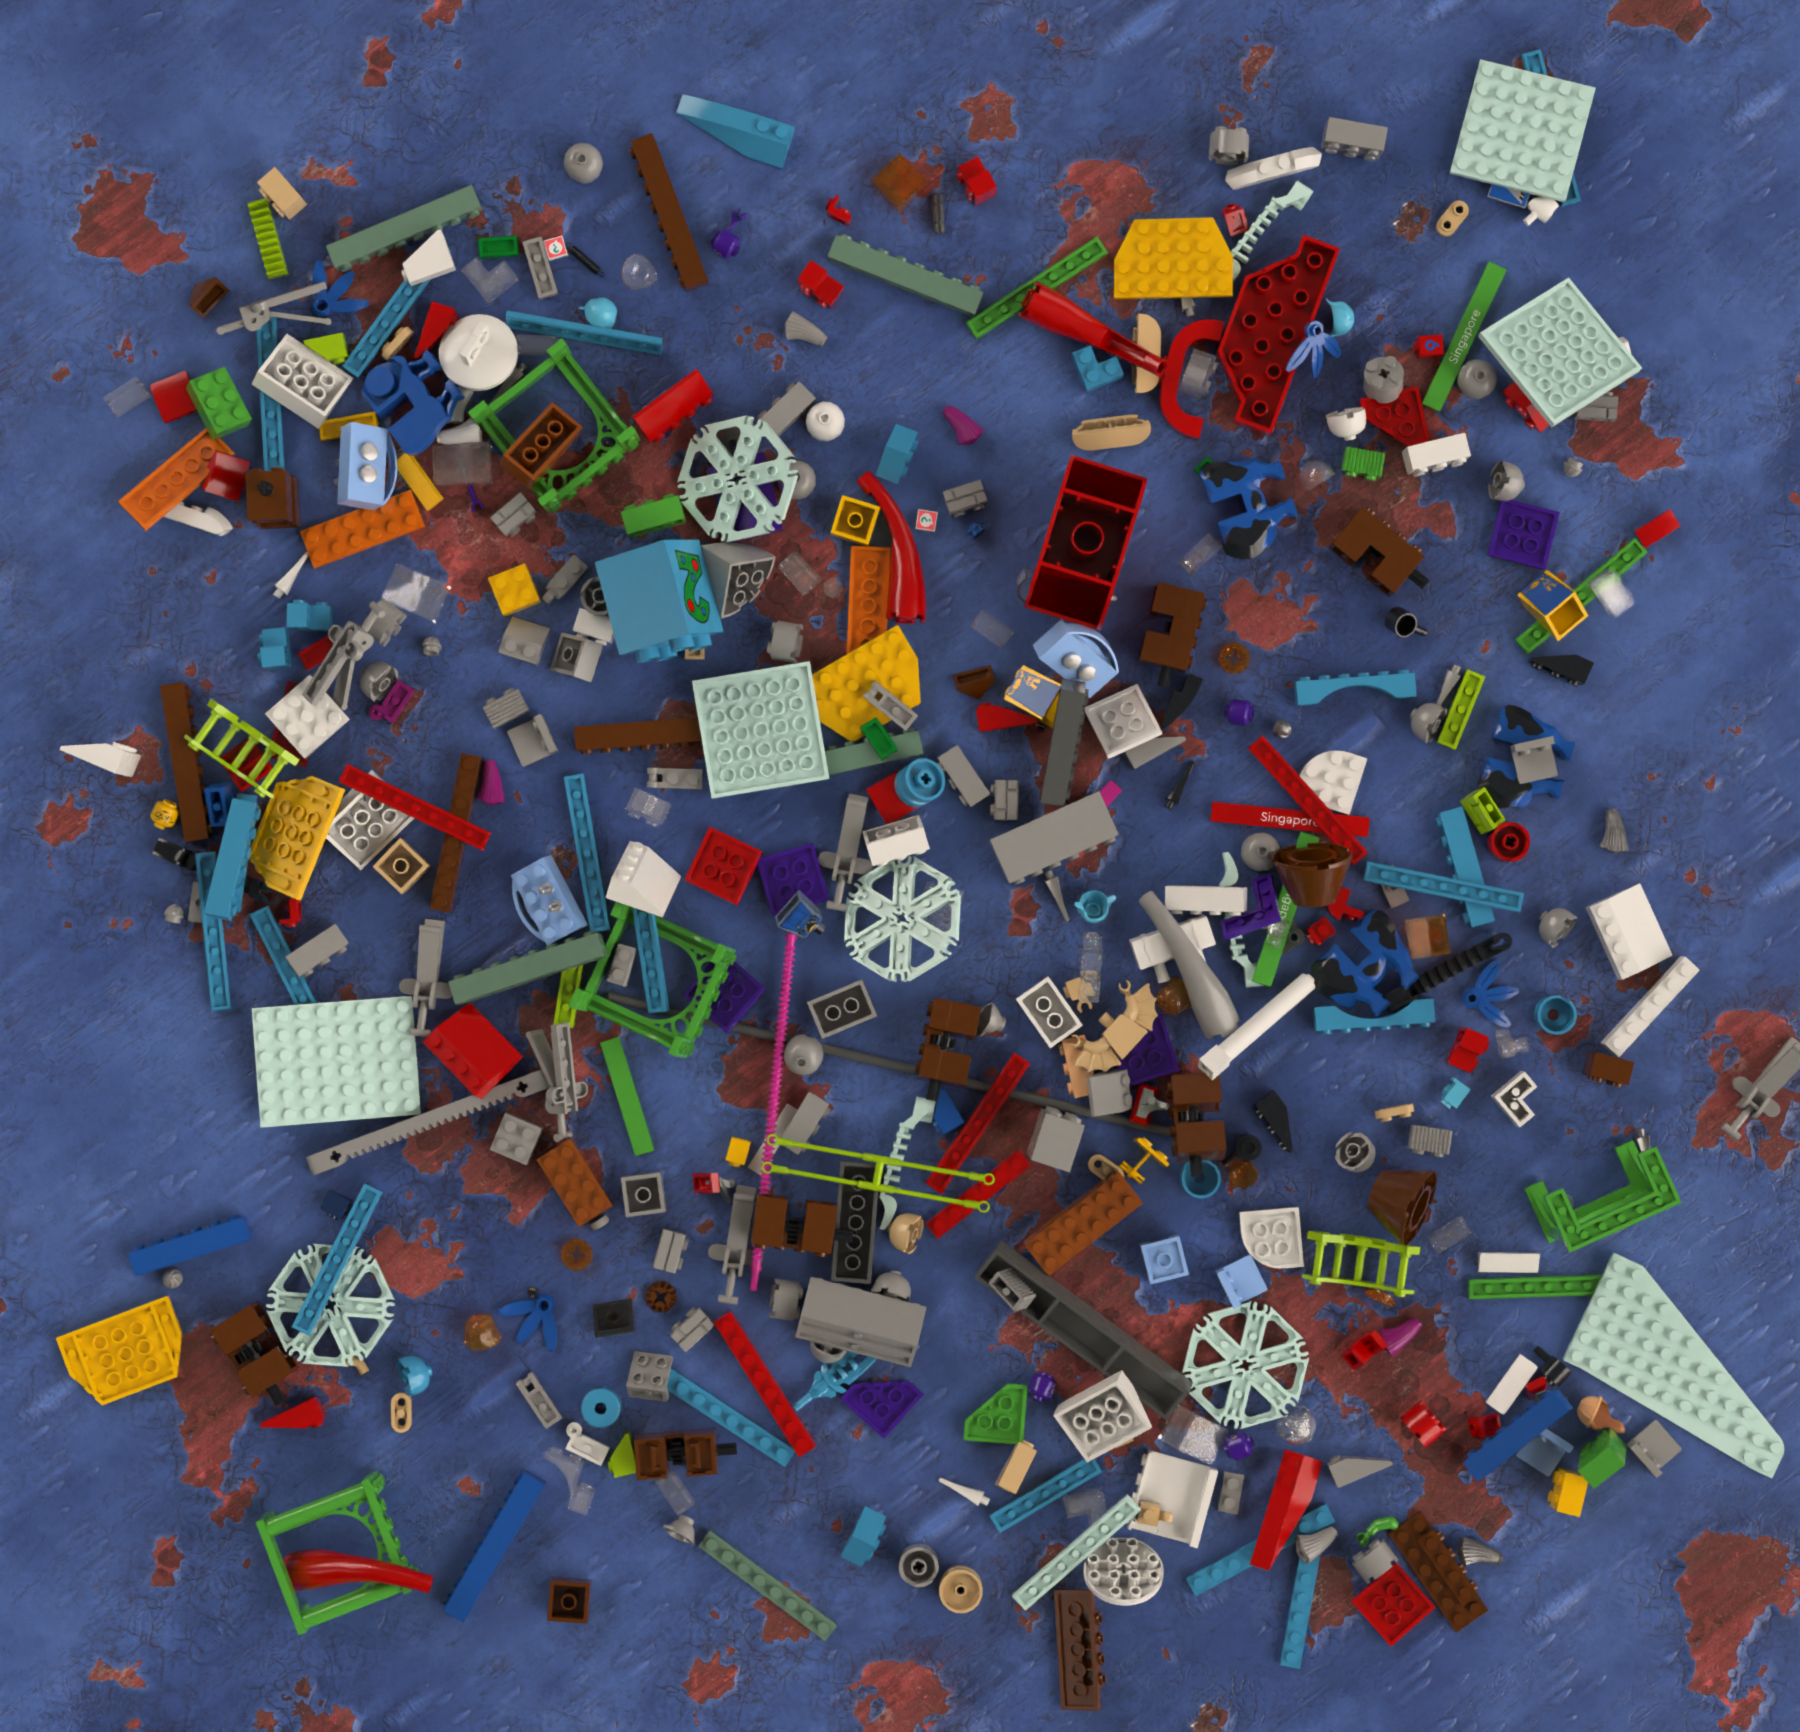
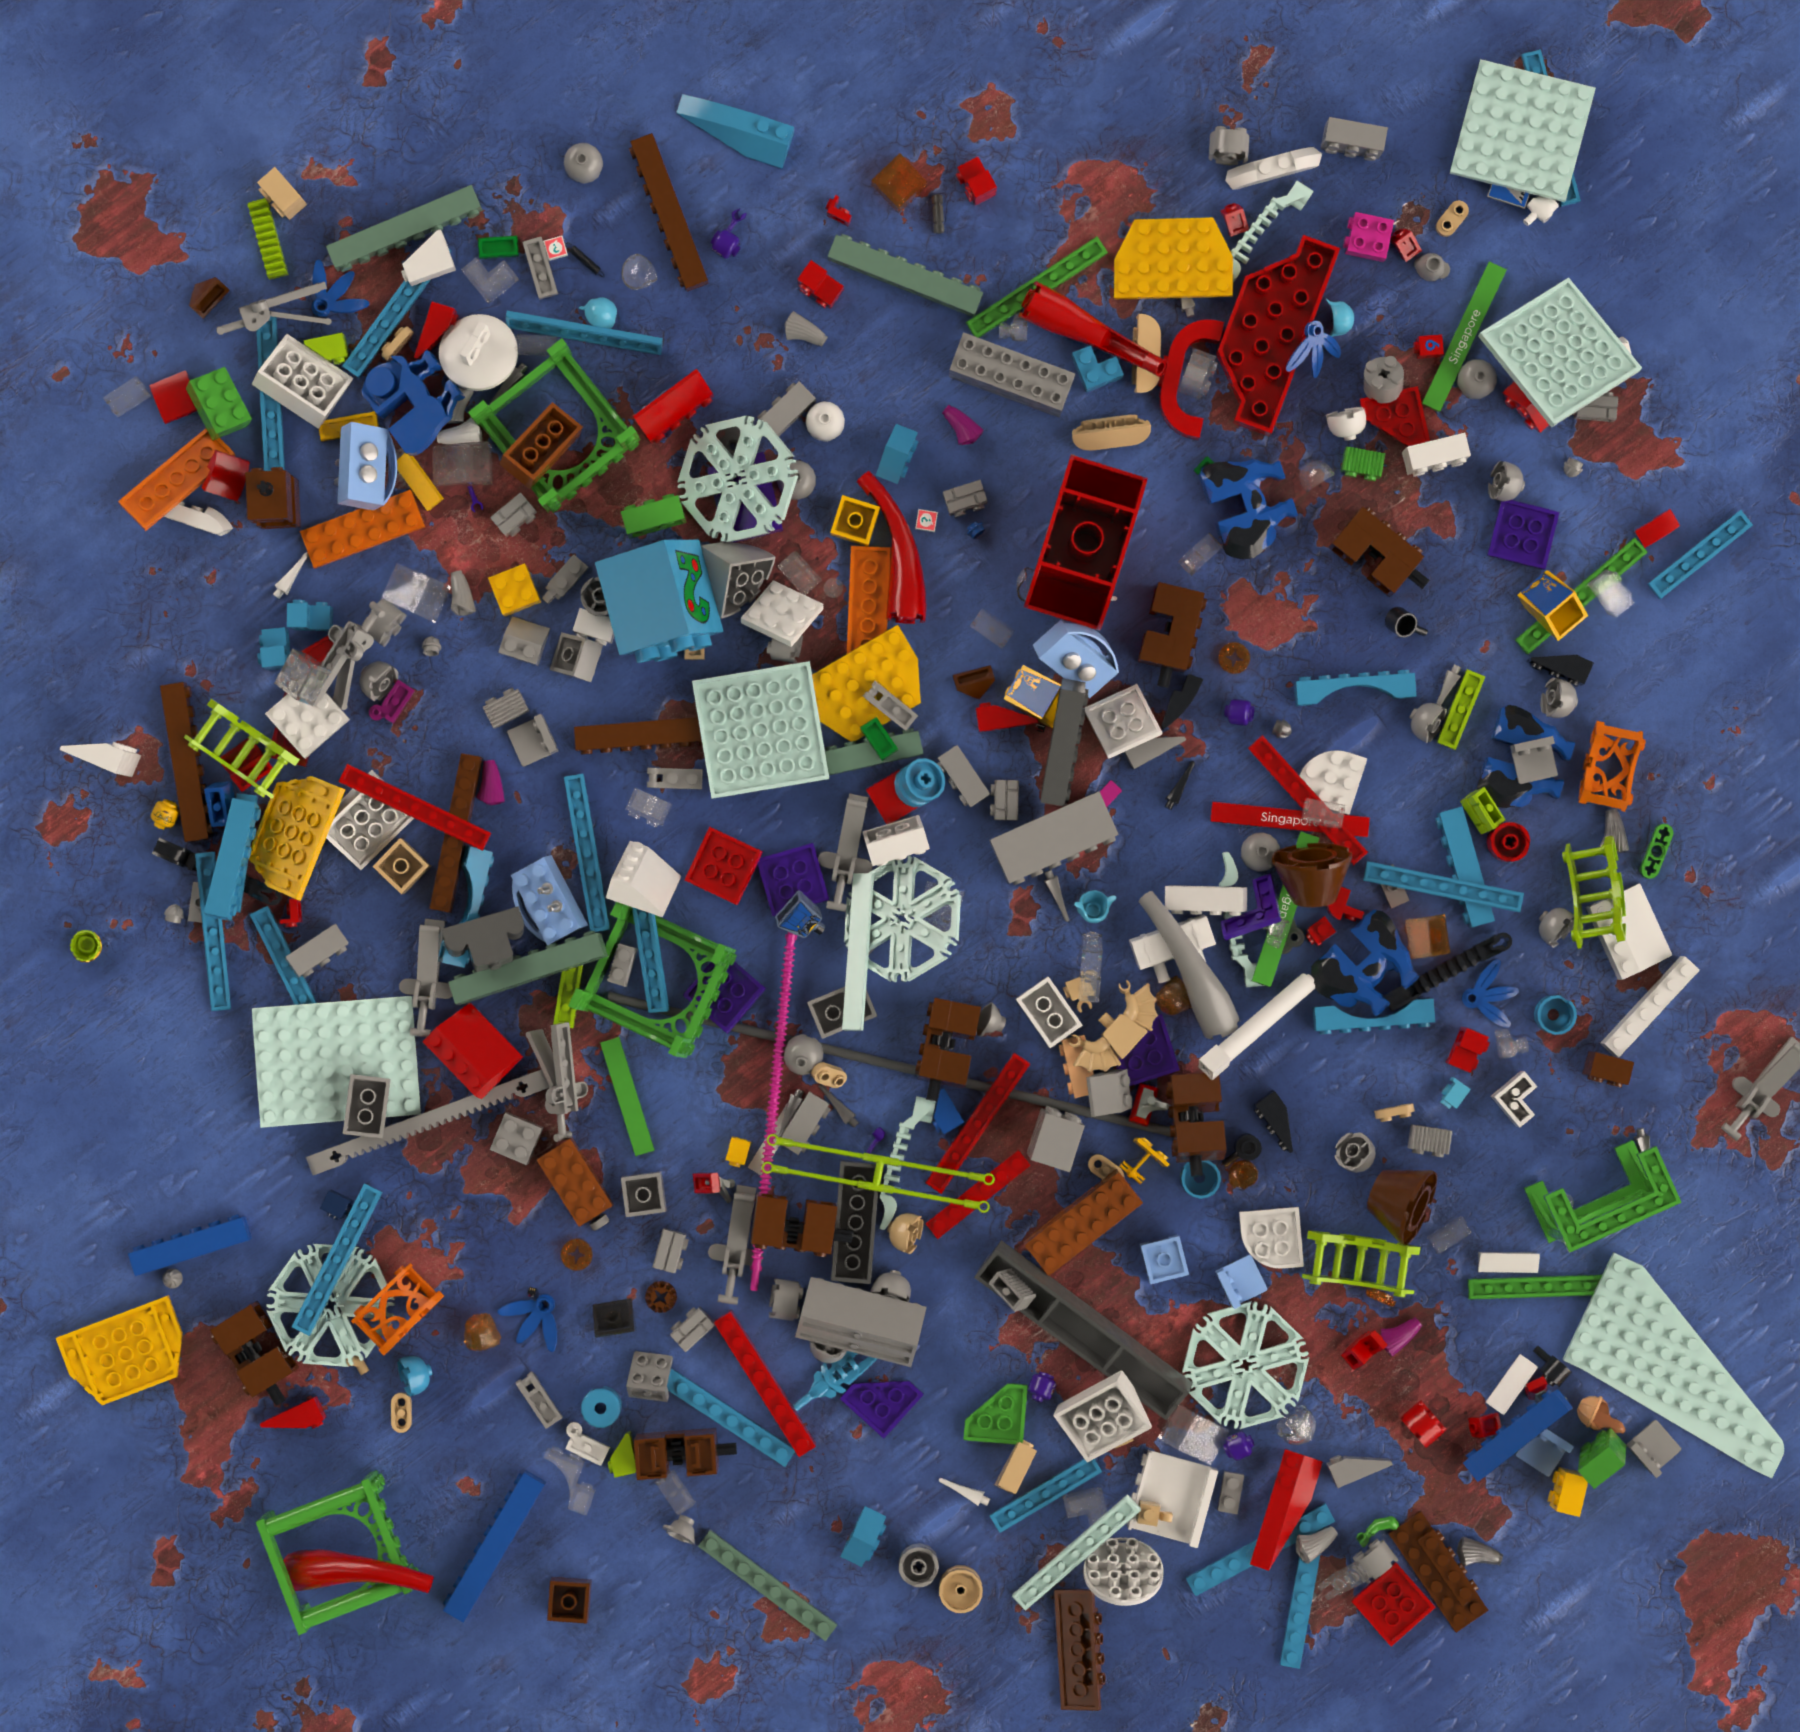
(85, 945): none -> lime hair
(302, 677): none -> clear brick
(366, 1106): none -> light grey brick
(392, 1335): none -> orange fence
(462, 598): none -> light grey piece
(475, 866): none -> dark azure arch
(486, 938): none -> dark grey brick
(782, 613): none -> white plate
(792, 1106): none -> flat silver piece
(829, 1075): none -> tan plate
(845, 1113): none -> flat silver piece
(858, 952): none -> light aqua tile
(879, 1135): none -> dark purple hand
(1011, 375): none -> light grey brick
(1016, 331): none -> clear piece
(1323, 813): none -> clear hinge
(1344, 1580): none -> clear hinge
(1368, 236): none -> dark pink brick
(1405, 244): none -> red bracket
(1431, 267): none -> light grey piece
(1559, 698): none -> light grey cylinder
(1598, 741): none -> orange fence
(1616, 893): none -> lime fence
(1656, 835): none -> bright green beam
(1700, 554): none -> dark azure plate

